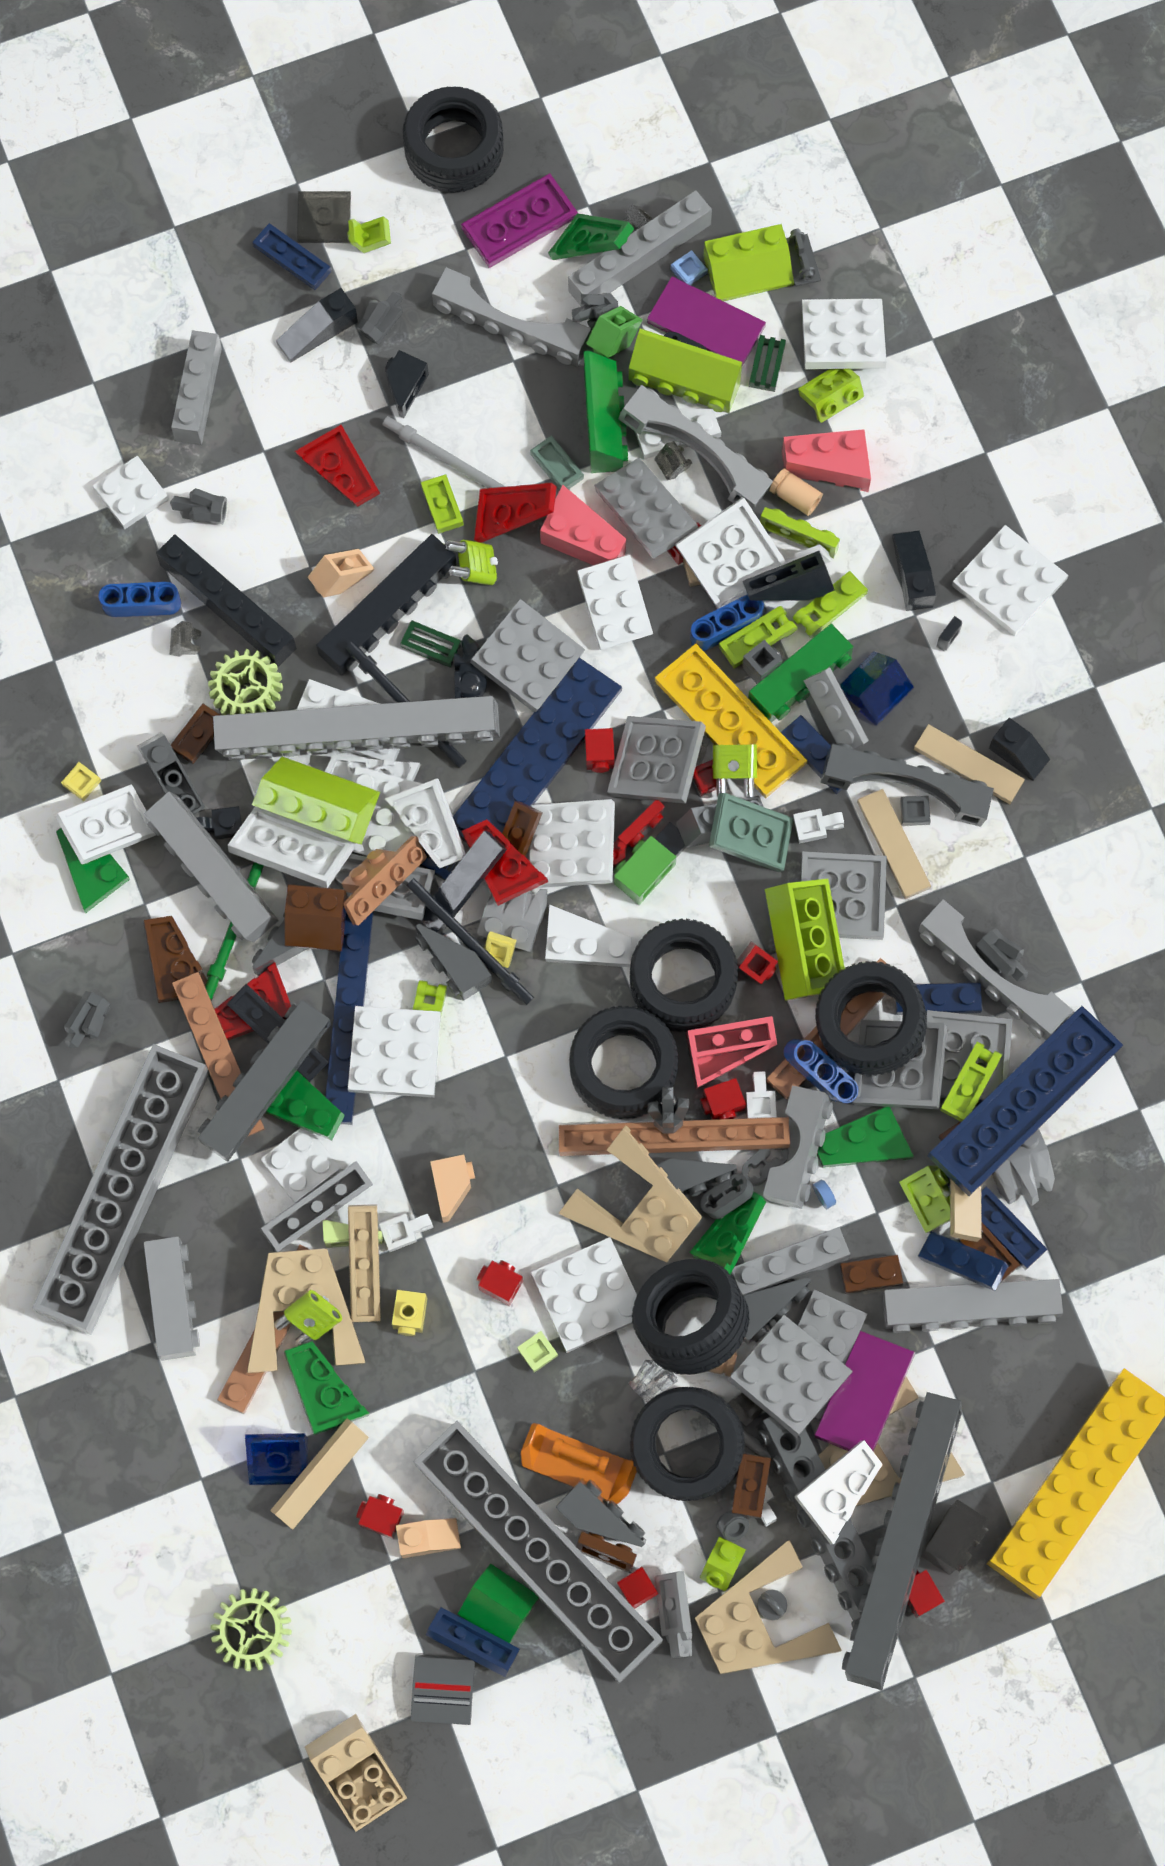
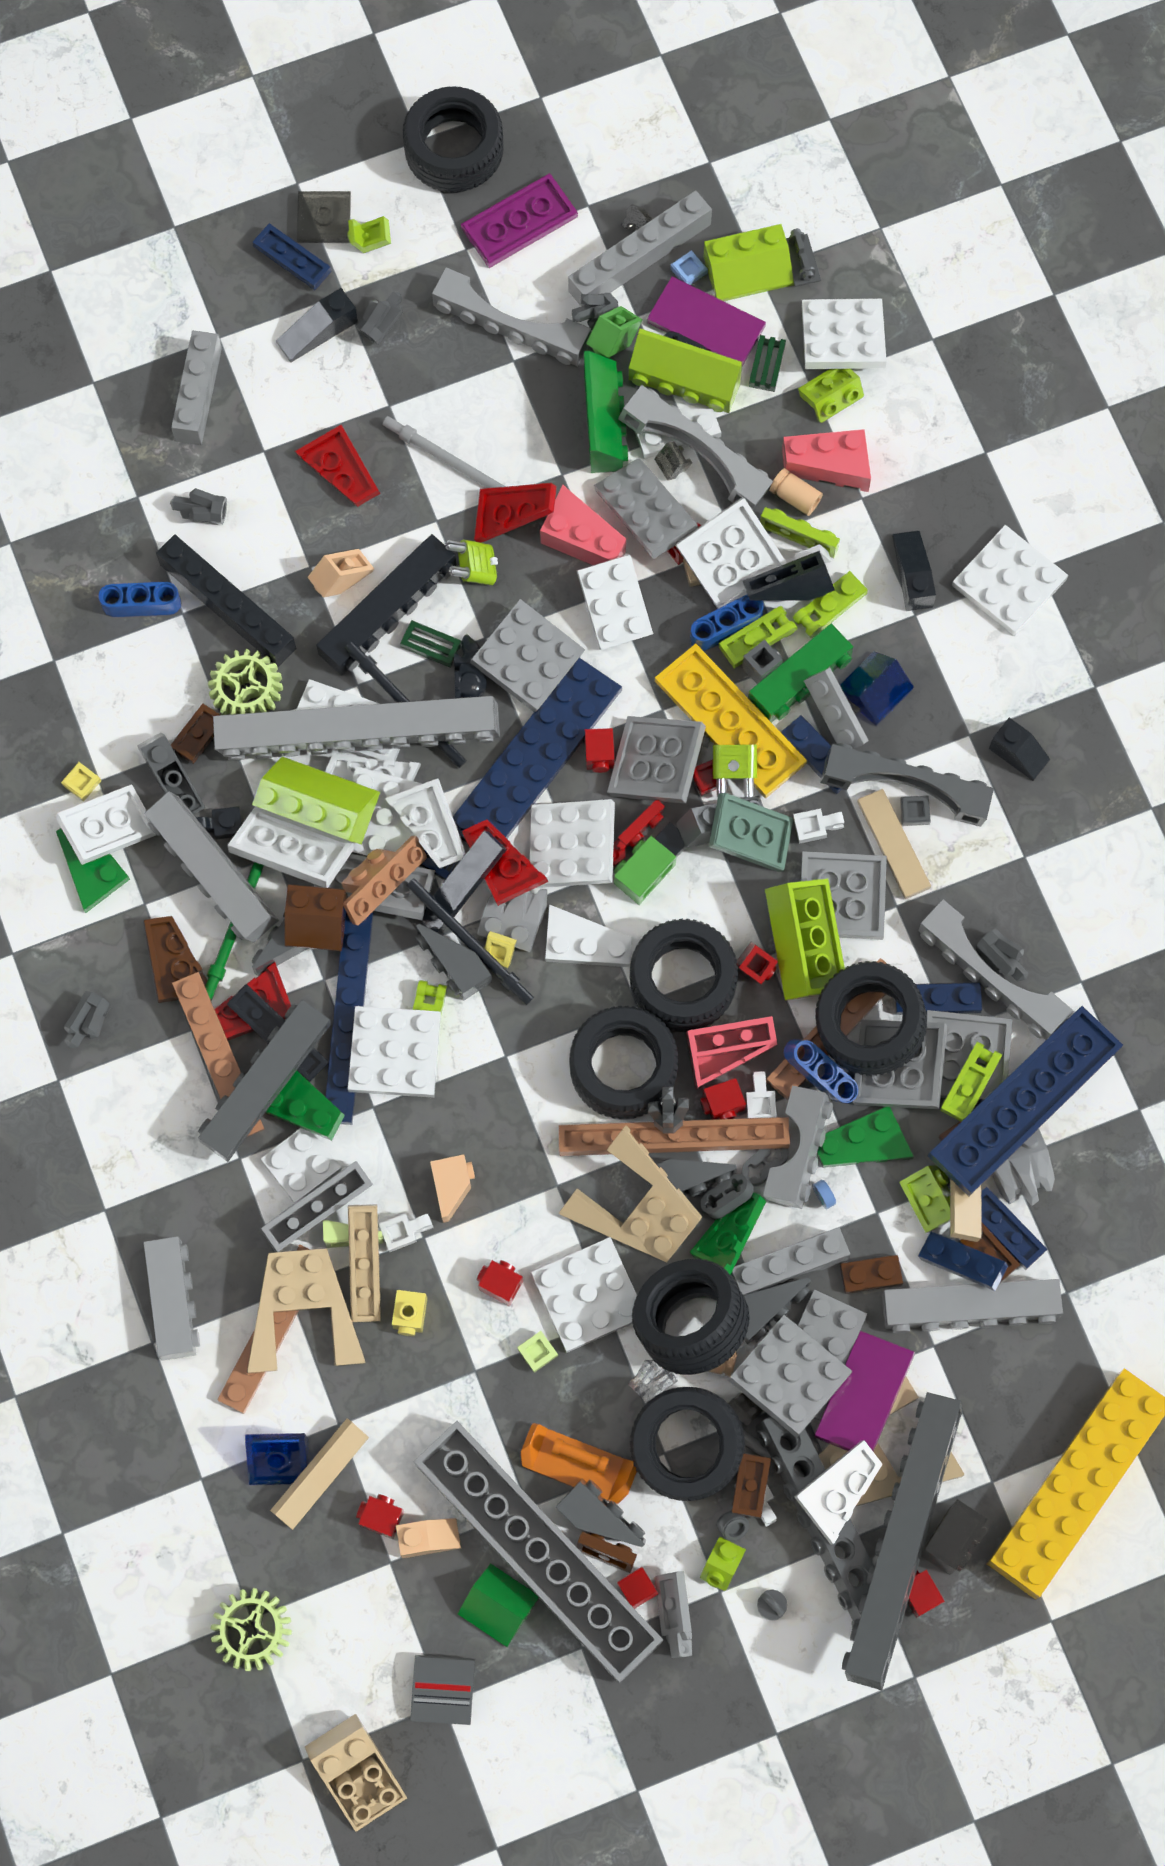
(121, 1189): light grey brick -> none
(131, 492): white plate -> none
(181, 639): clear smoke tile -> none
(311, 1315): lime piece -> none
(321, 1390): green wing -> none
(405, 379): black slope -> none
(442, 504): lime plate -> none
(472, 1642): dark blue plate -> none
(521, 826): reddish brown plate -> none
(556, 463): sand green tile -> none
(590, 235): green wing -> none
(737, 1632): tan wing -> none
(949, 633): black tile -> none
(968, 763): tan tile -> none

